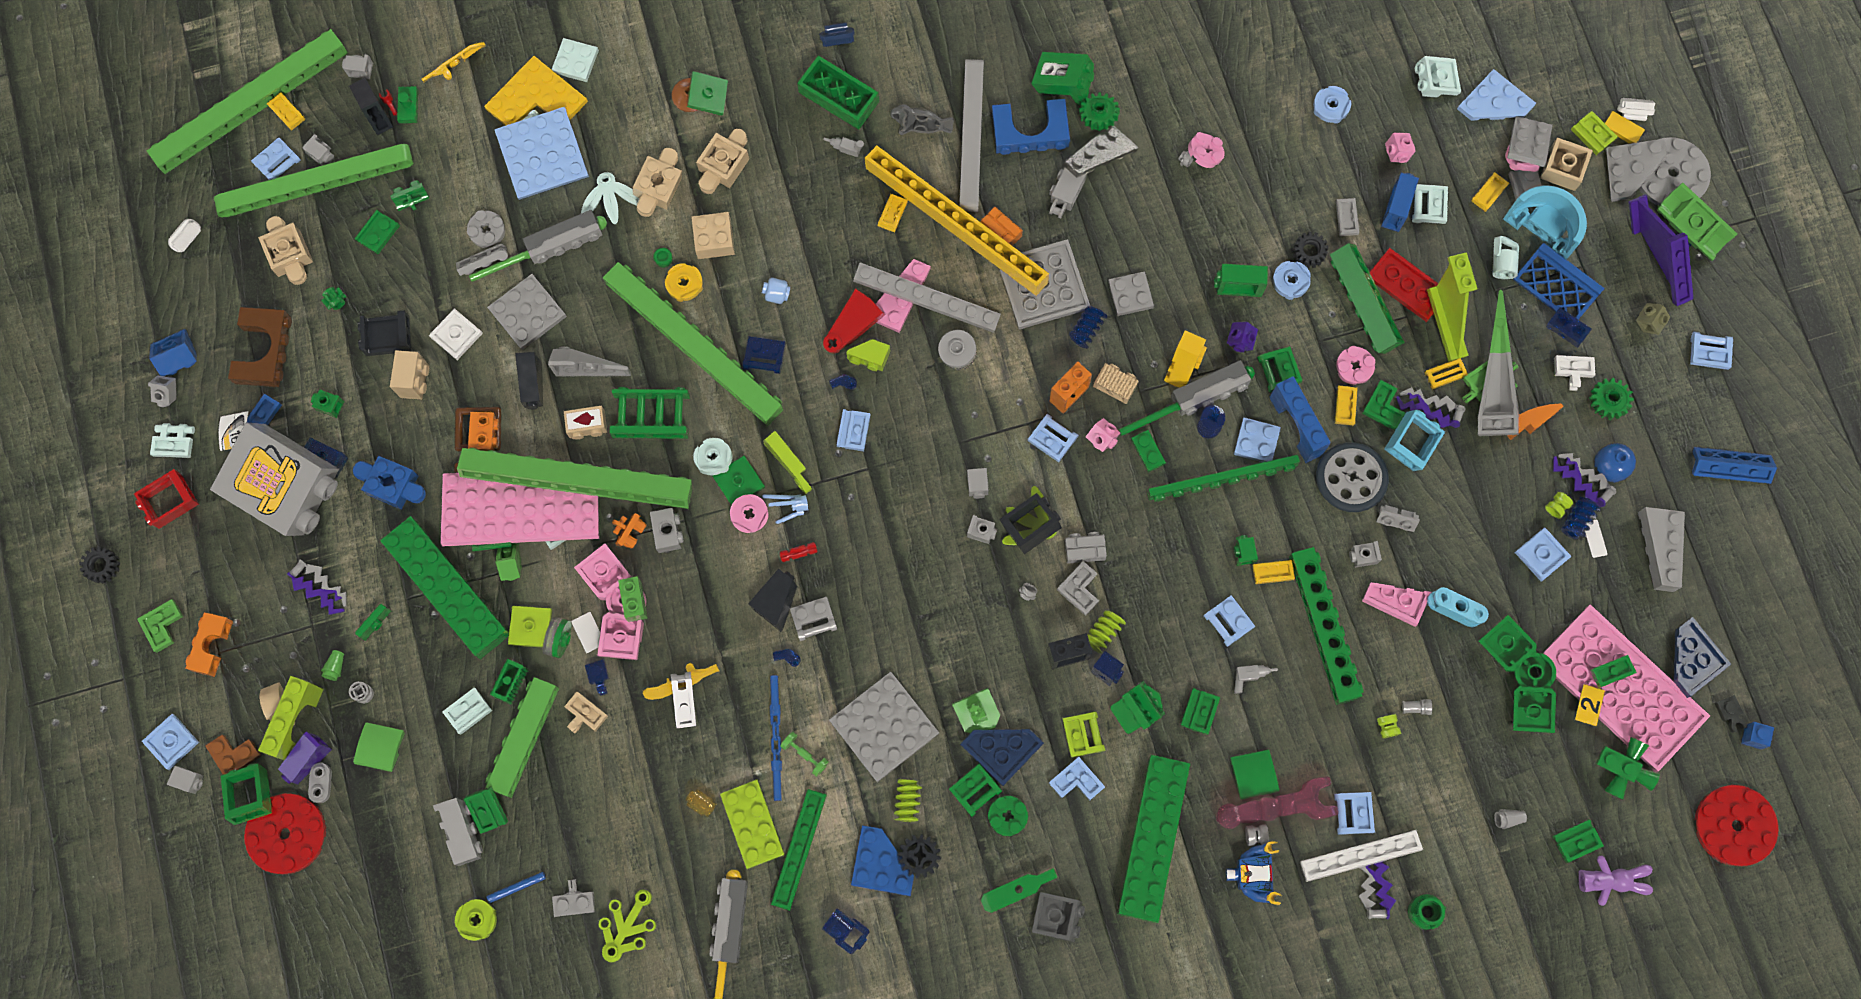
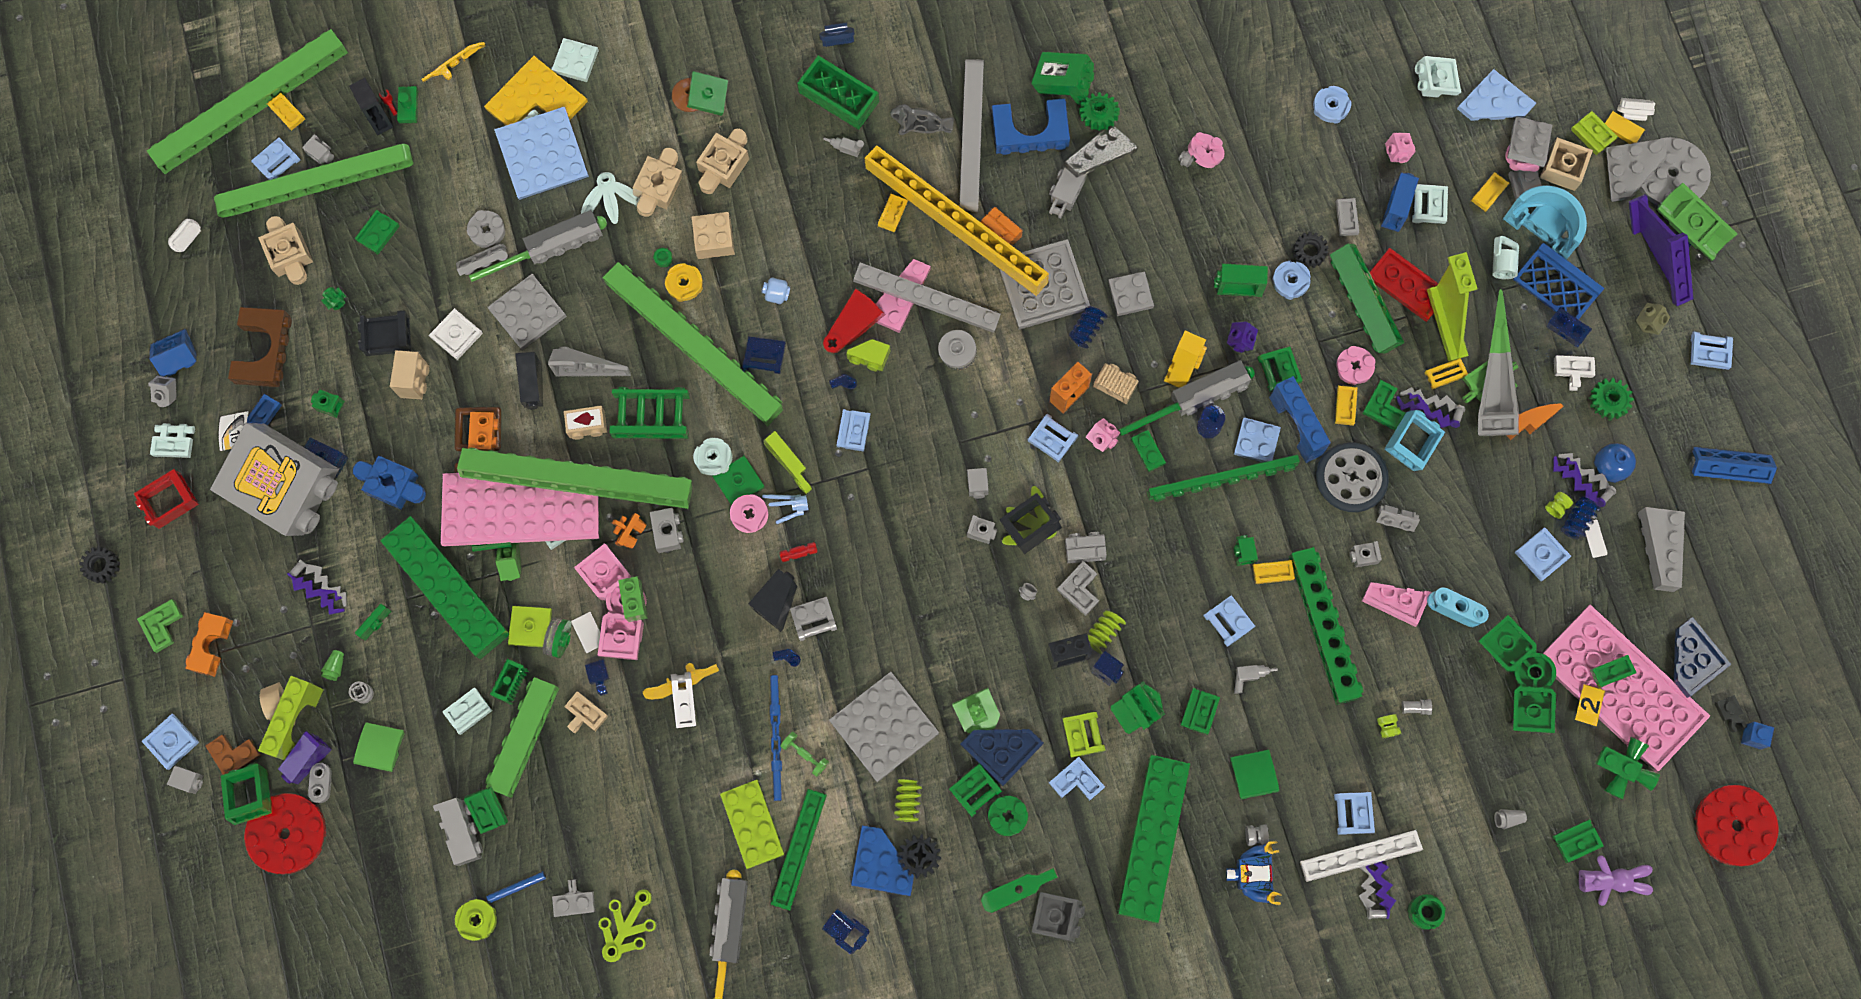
(357, 66): light grey brick -> none
(409, 196): green hips -> none
(700, 803): clear yellow brick -> none
(1270, 808): clear pink piece -> none

